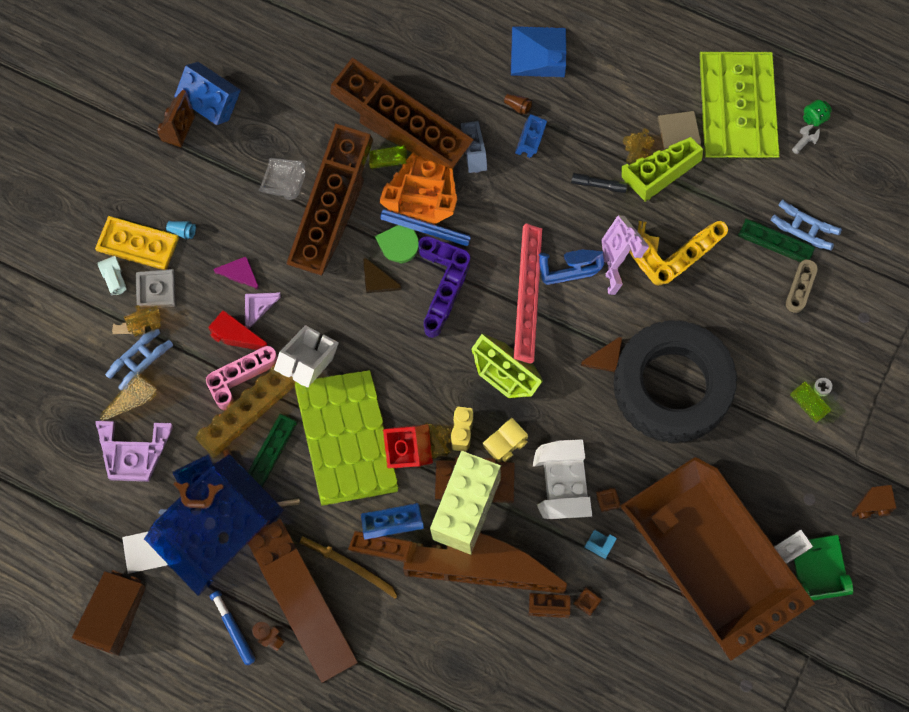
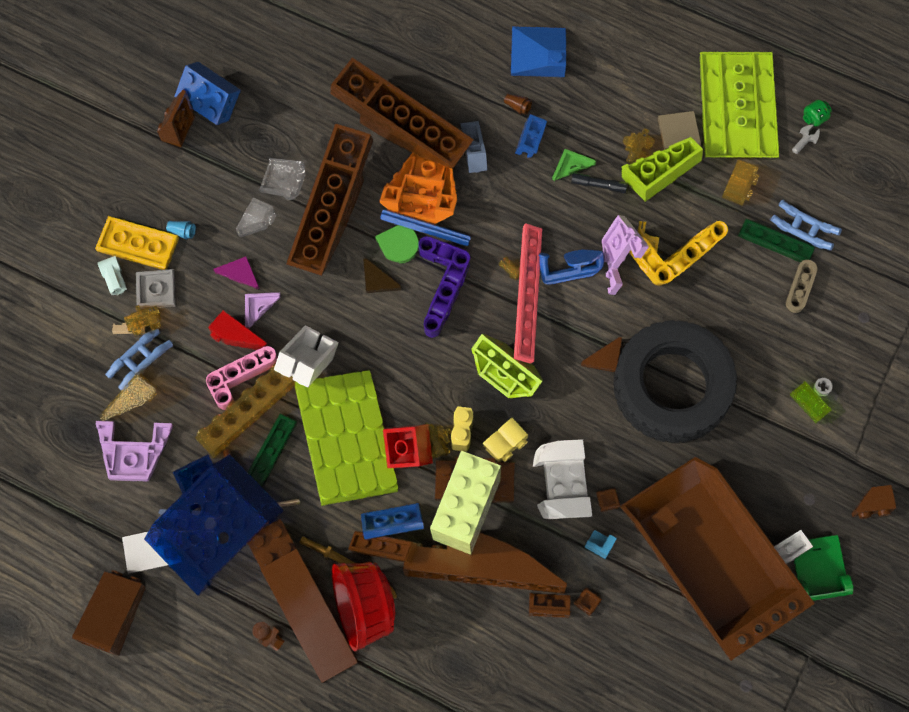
(213, 490): reddish brown helmet -> none
(241, 644): blue piece -> none
(256, 218): none -> clear slope
(363, 602): none -> red piece
(387, 157): clear neon green plate -> none
(510, 268): none -> clear yellow pin
(572, 163): none -> bright green tile
(740, 182): none -> clear yellow brick

